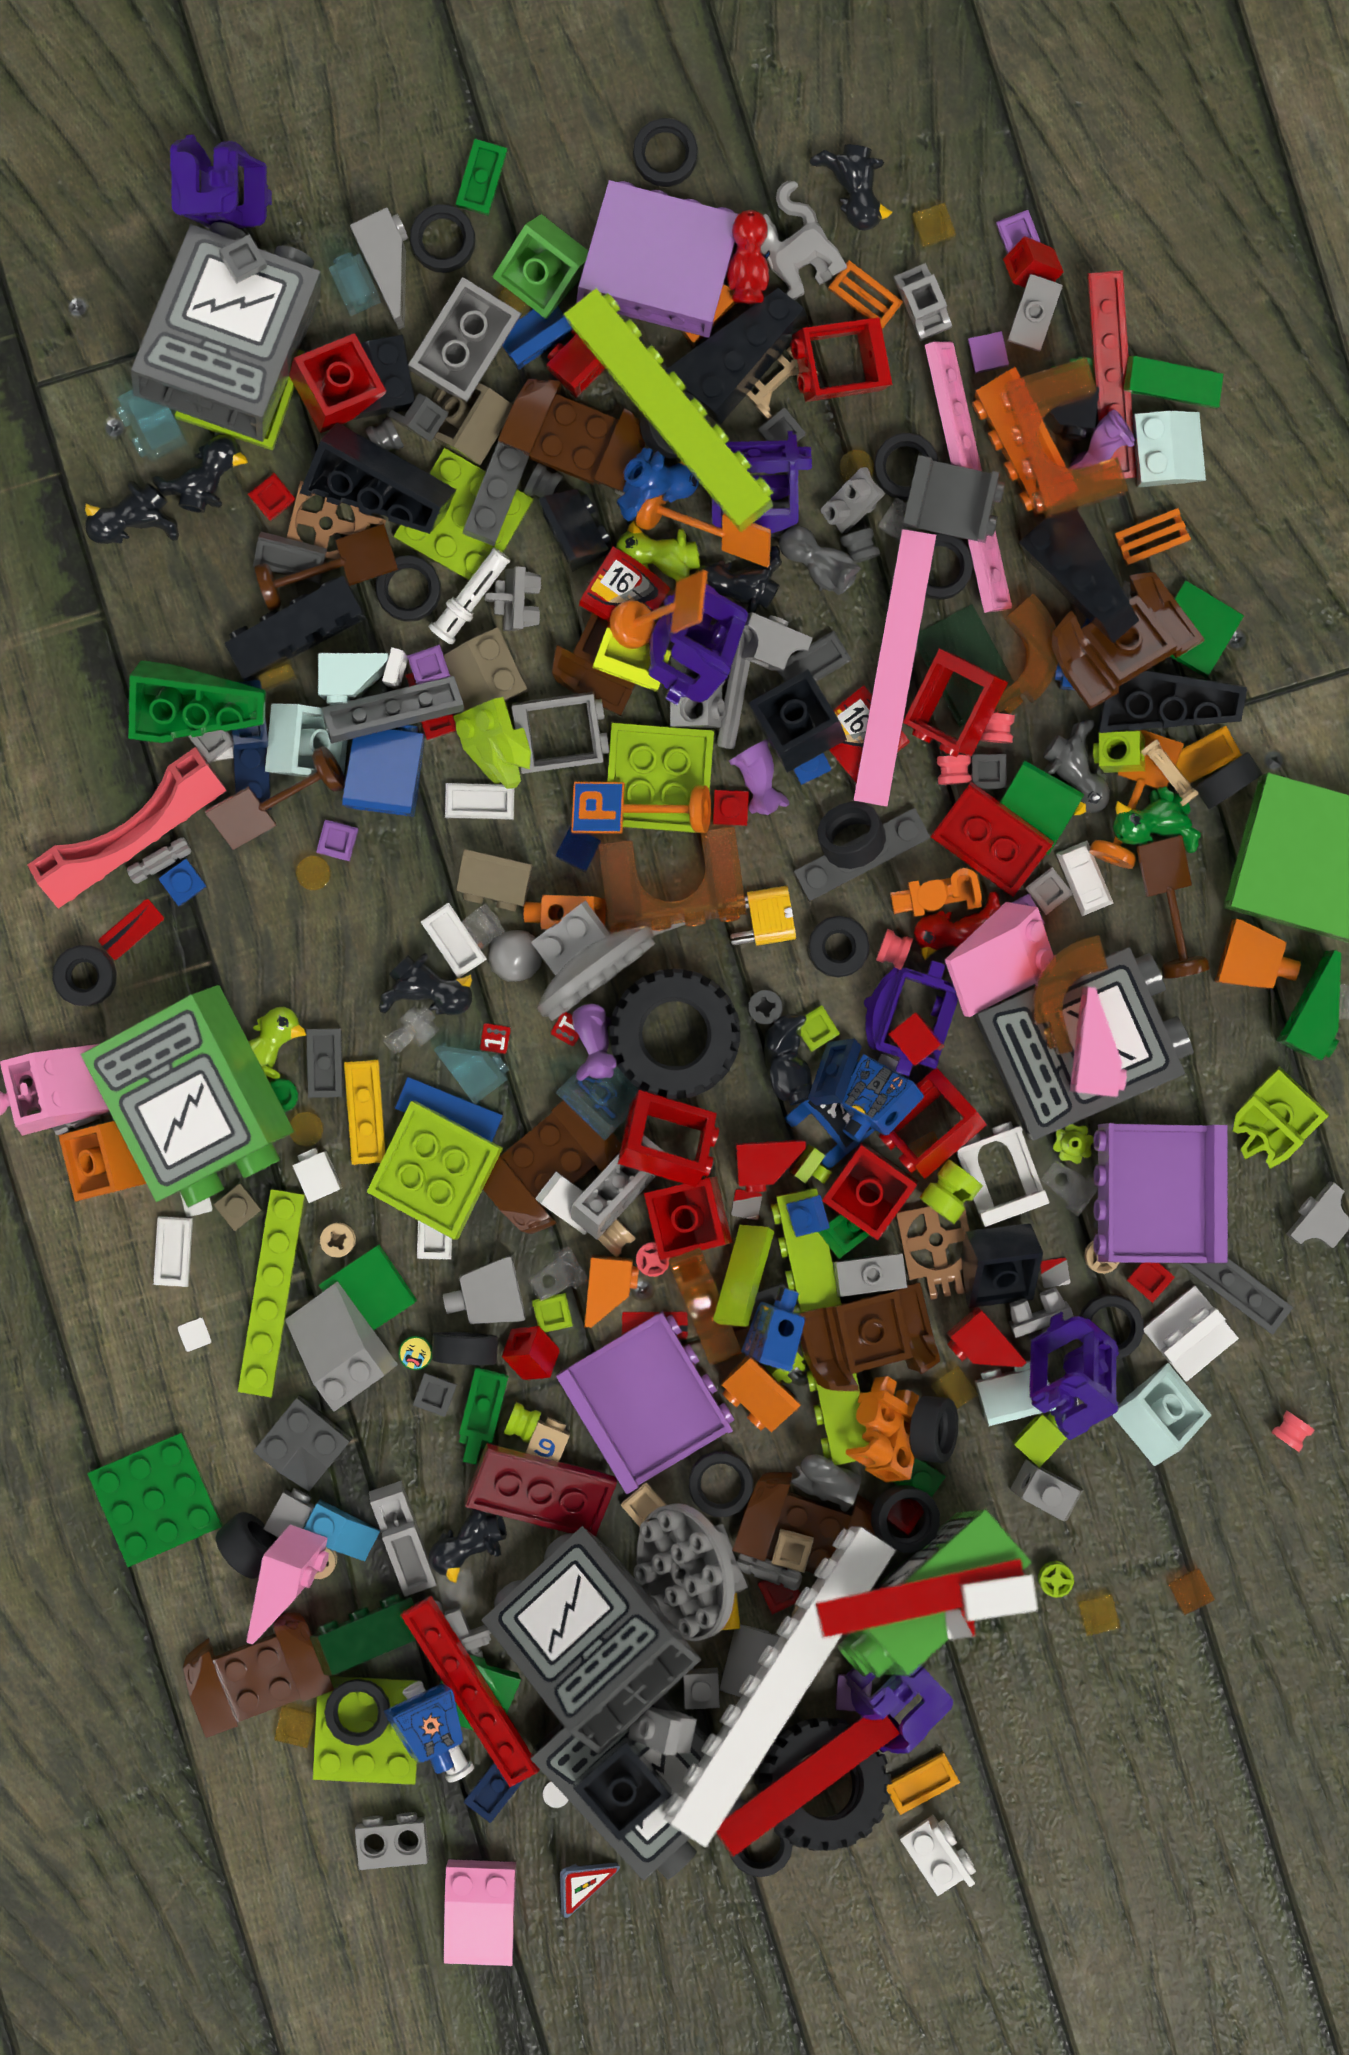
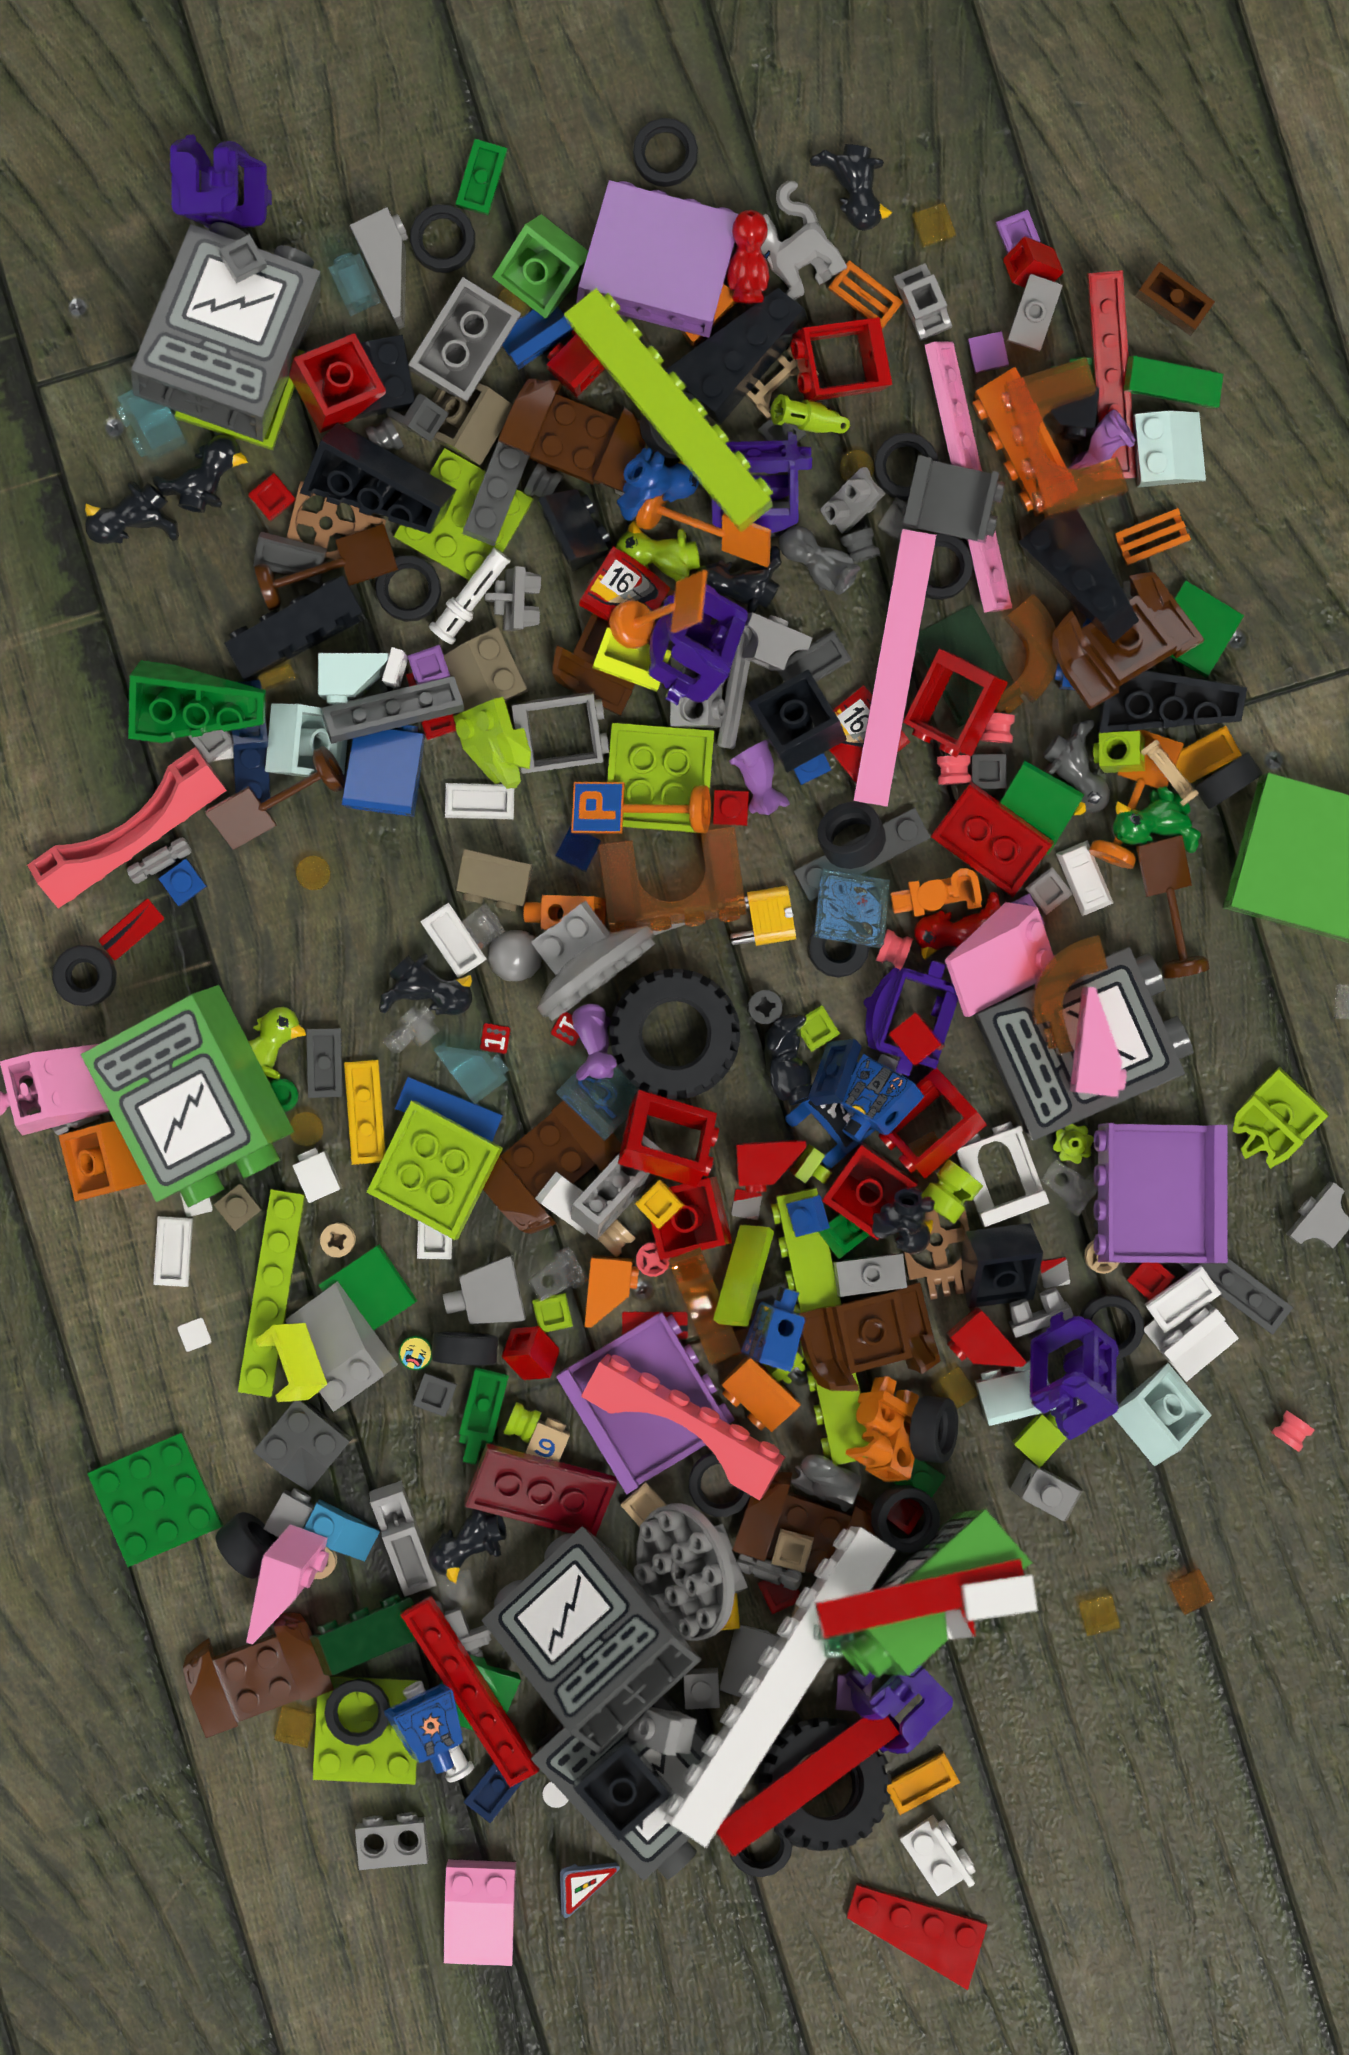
(298, 1360): none -> neon yellow panel
(337, 840): medium lavender tile -> none
(659, 1204): none -> yellow tile
(745, 1460): none -> coral arch
(807, 415): none -> lime piece
(832, 1644): none -> clear green tile
(852, 908): none -> clear light blue tile
(906, 1220): none -> black animal
(925, 1932): none -> red wing
(1057, 1584): lime wheel -> none
(1174, 299): none -> reddish brown brick
(1182, 1299): none -> white tile
(1254, 958): orange torso -> none
(1316, 1015): green slope -> none

